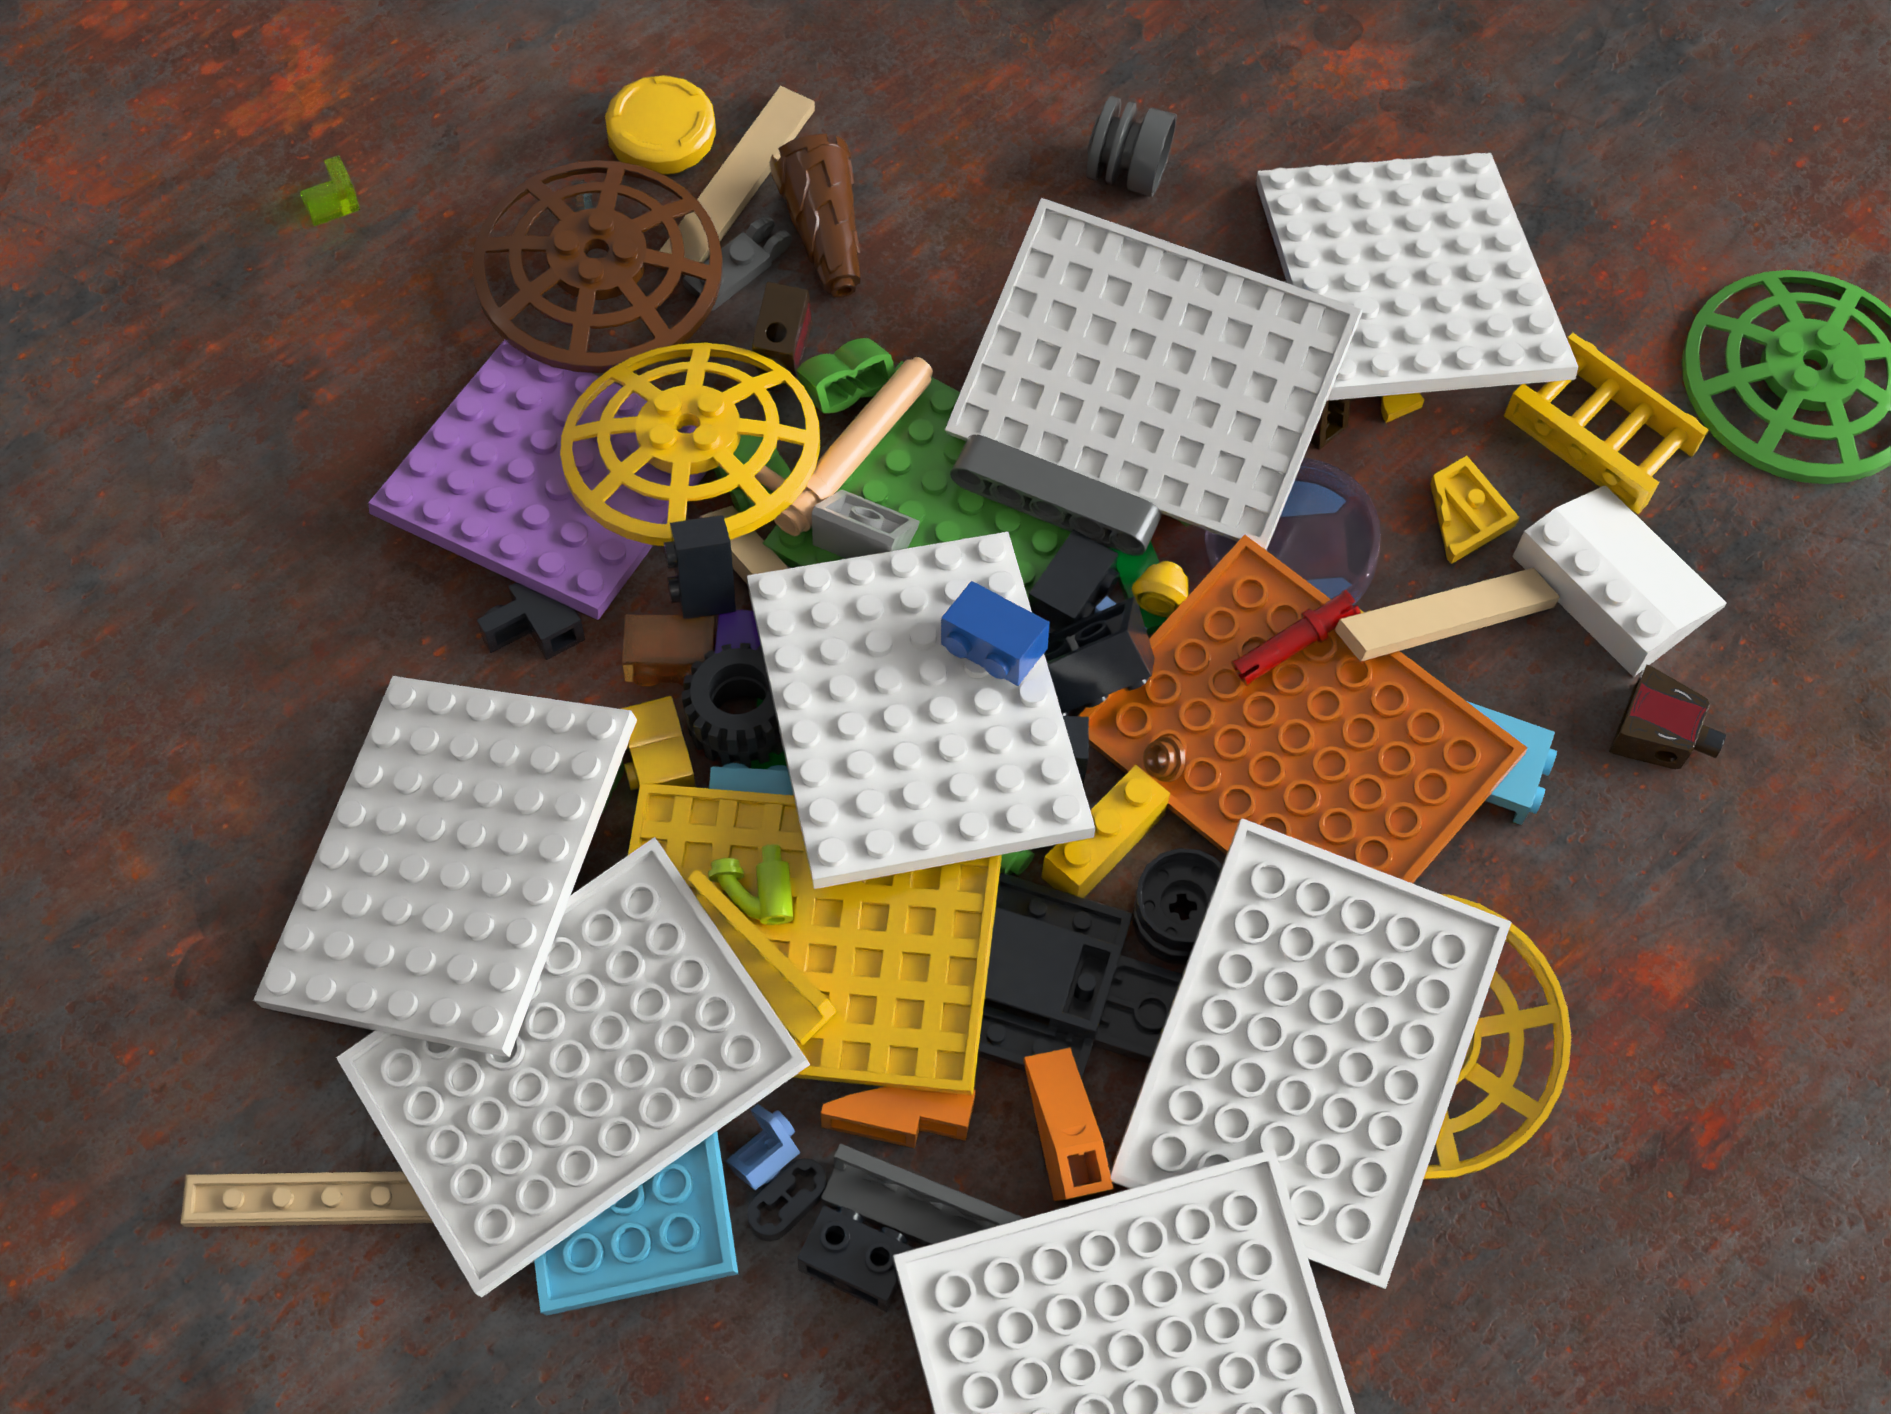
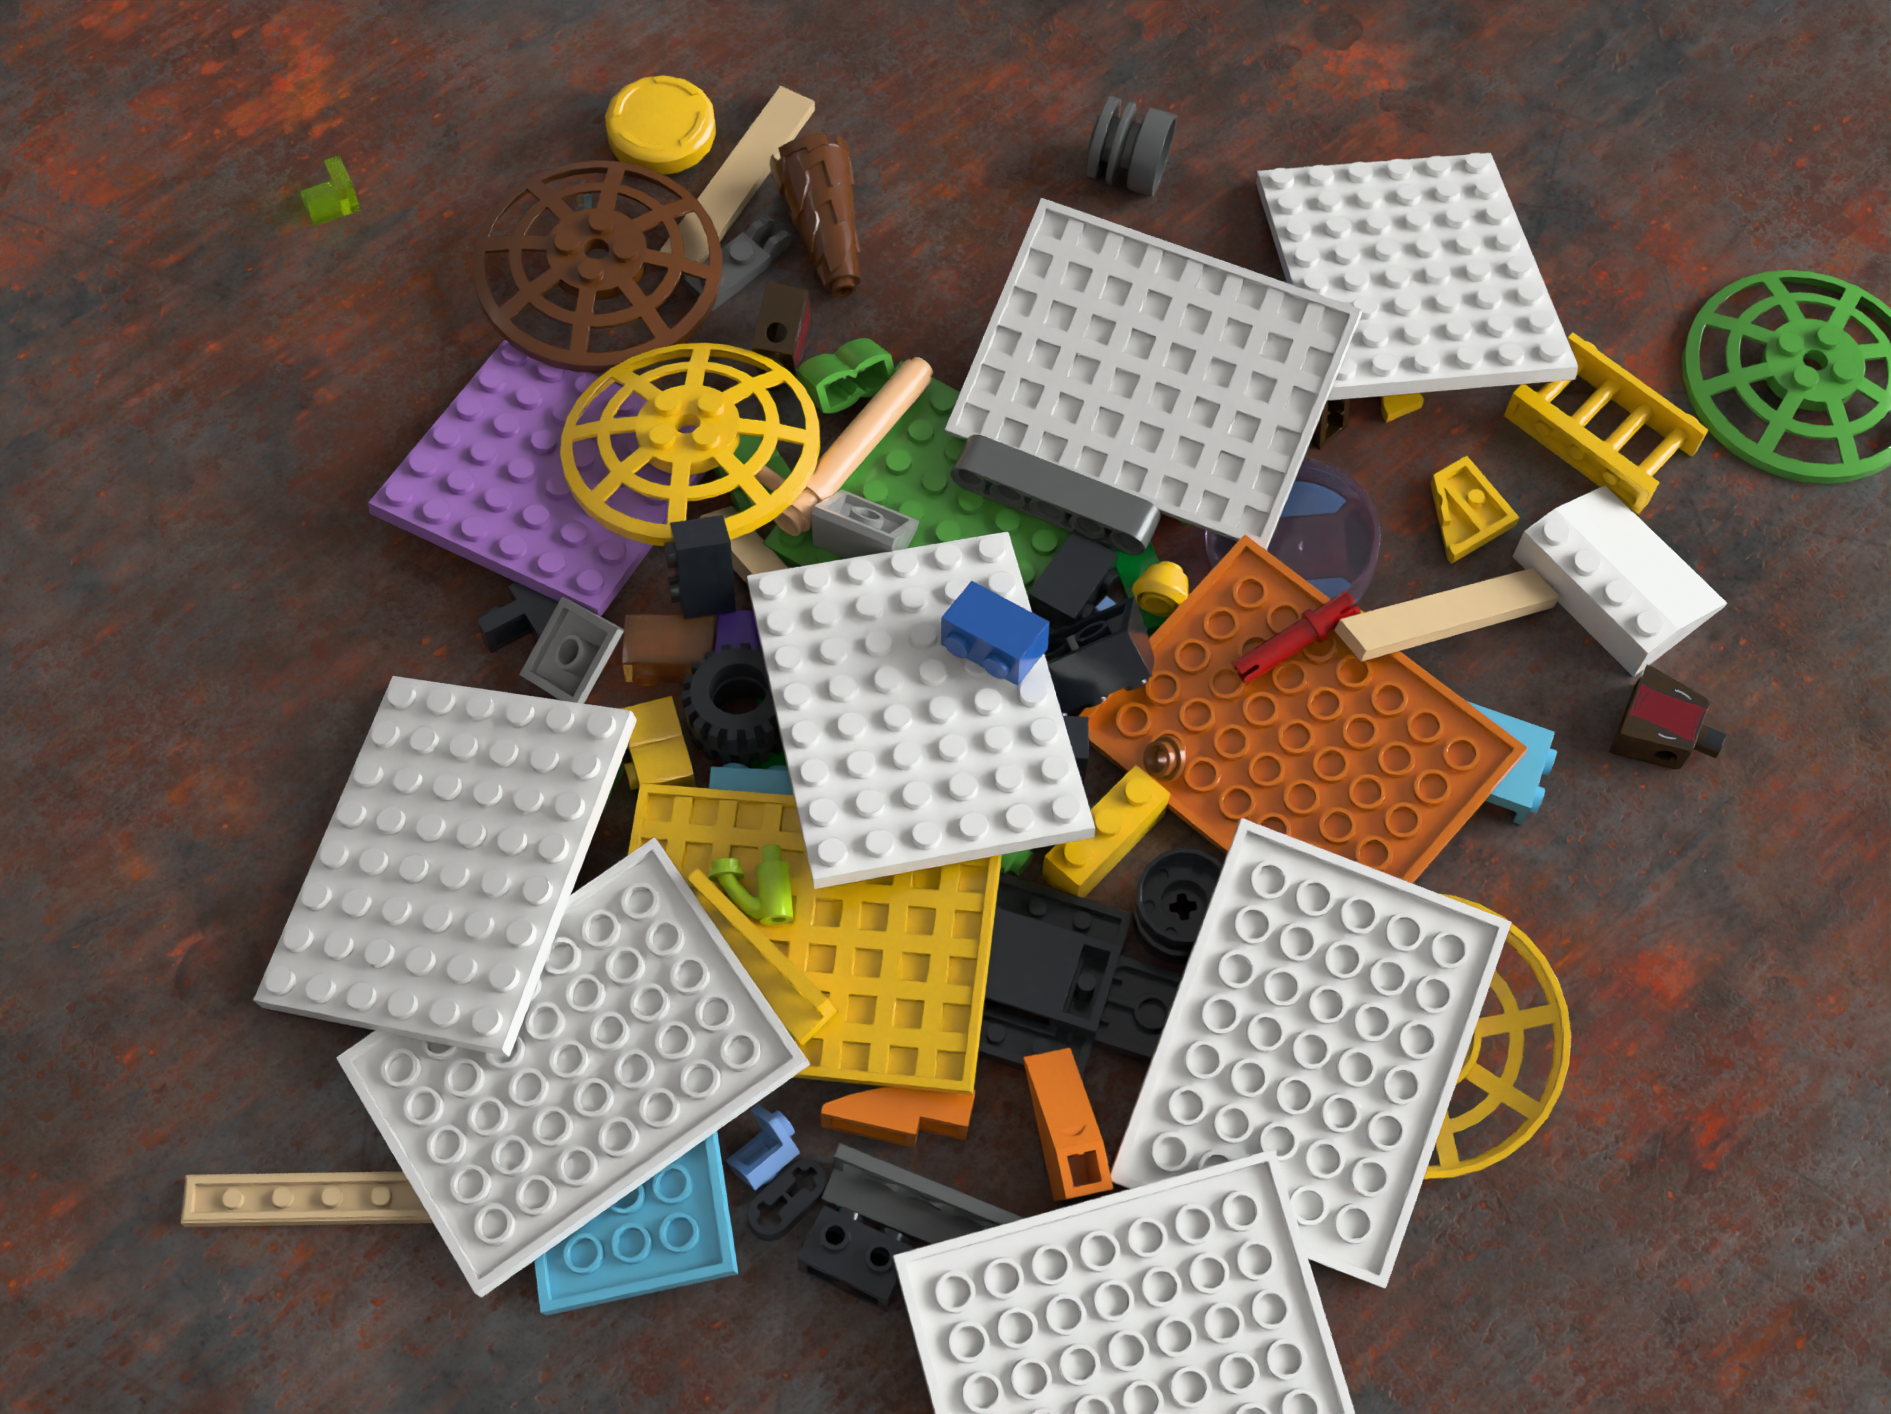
(571, 652): none -> light grey slope

